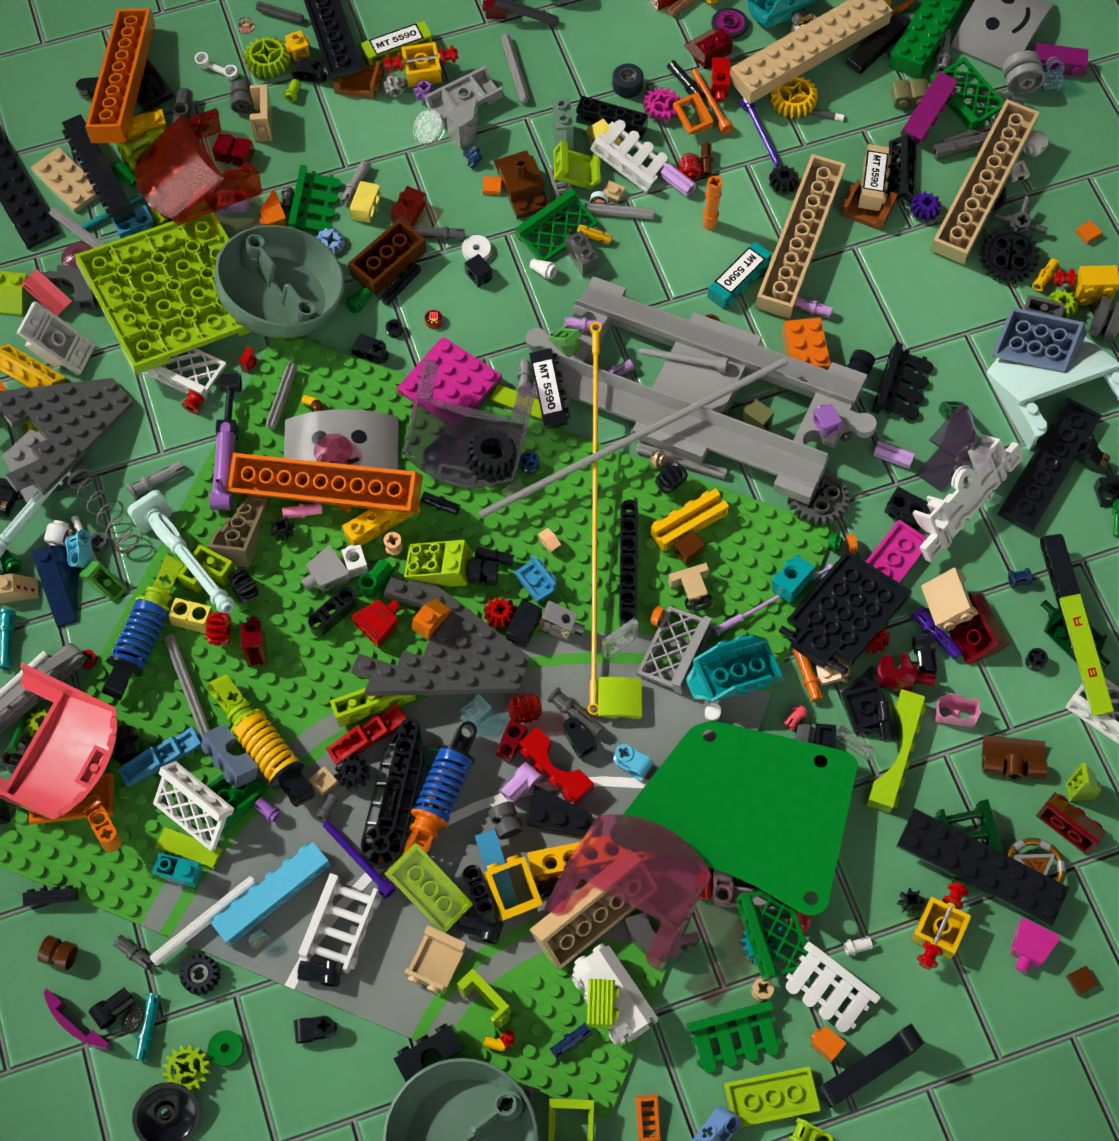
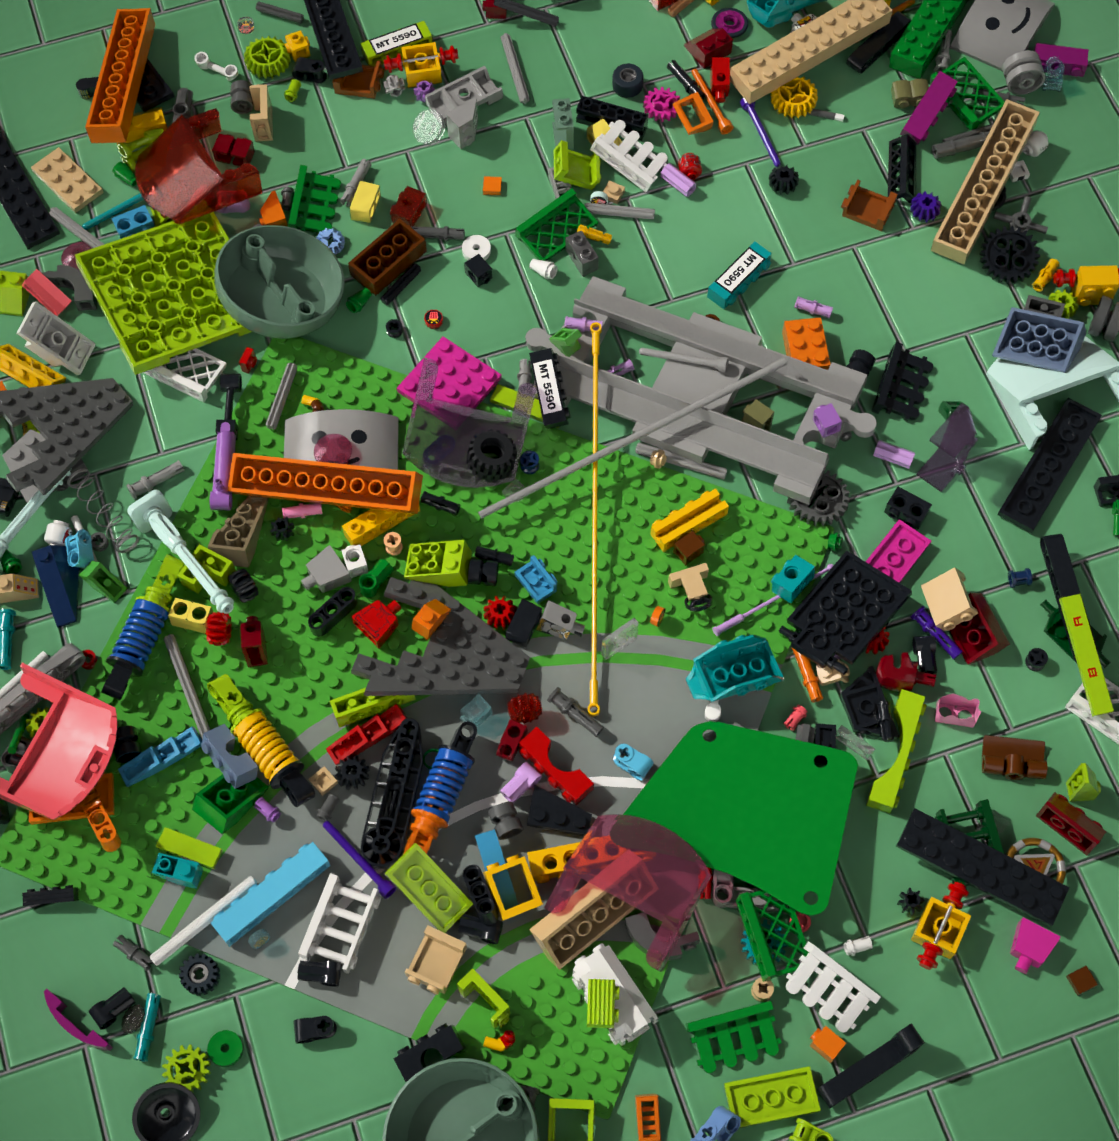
(57, 953): reddish brown wheel -> none
(98, 171): black brick -> none
(193, 402): red wheel -> none
(197, 793): white fence -> none
(370, 349): black piece -> none
(473, 156): dark blue piece -> none
(522, 183): reddish brown brick -> none
(545, 889): black bush -> none
(549, 540): light nougat piece -> none
(571, 1041): dark blue pin -> none
(577, 738): black leg -> none
(619, 697): lime slope -> none
(631, 556): black beam -> none
(671, 478): black gear -> none
(694, 649): light grey fence -> none
(706, 159): reddish brown axle -> none
(713, 195): orange piece -> none
(800, 236): tan brick -> none
(852, 543): orange tile -> none
(874, 177): brick -> none
(988, 471): white piece -> none
(1088, 232): orange tile -> none
(1092, 456): black leg -> none

